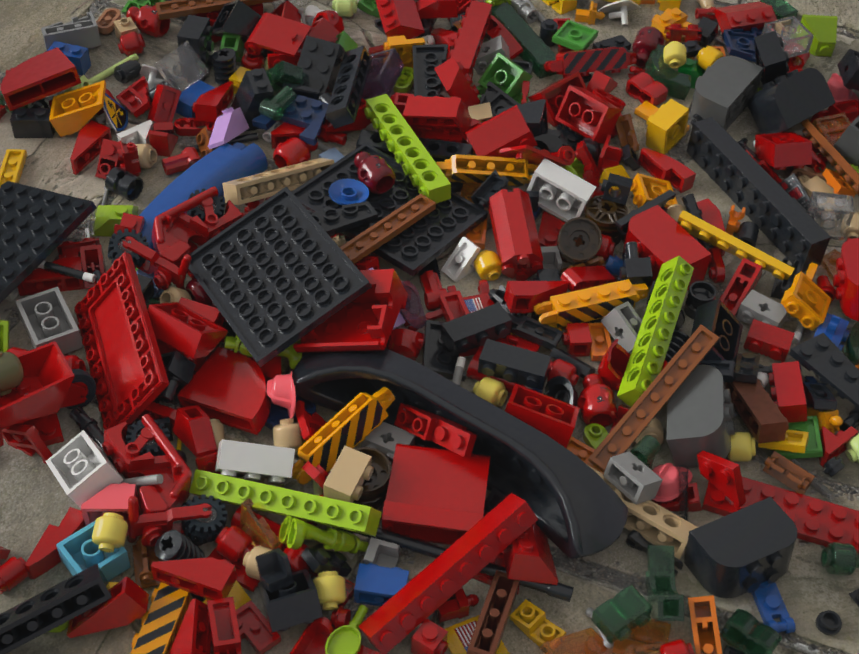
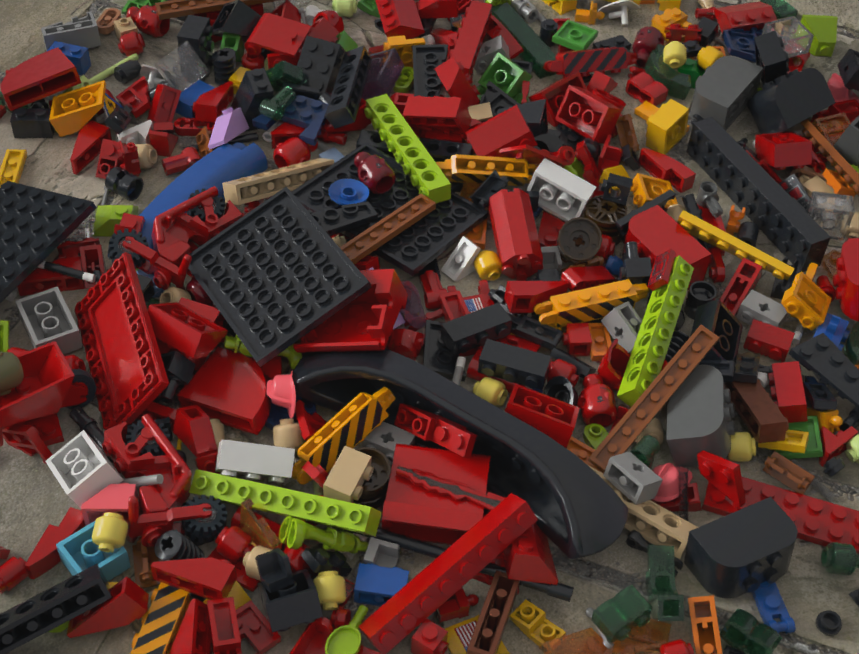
(119, 118): none -> black hinge
(446, 486): none -> red sword
(661, 269): none -> red tile
(708, 198): none -> dark grey axle

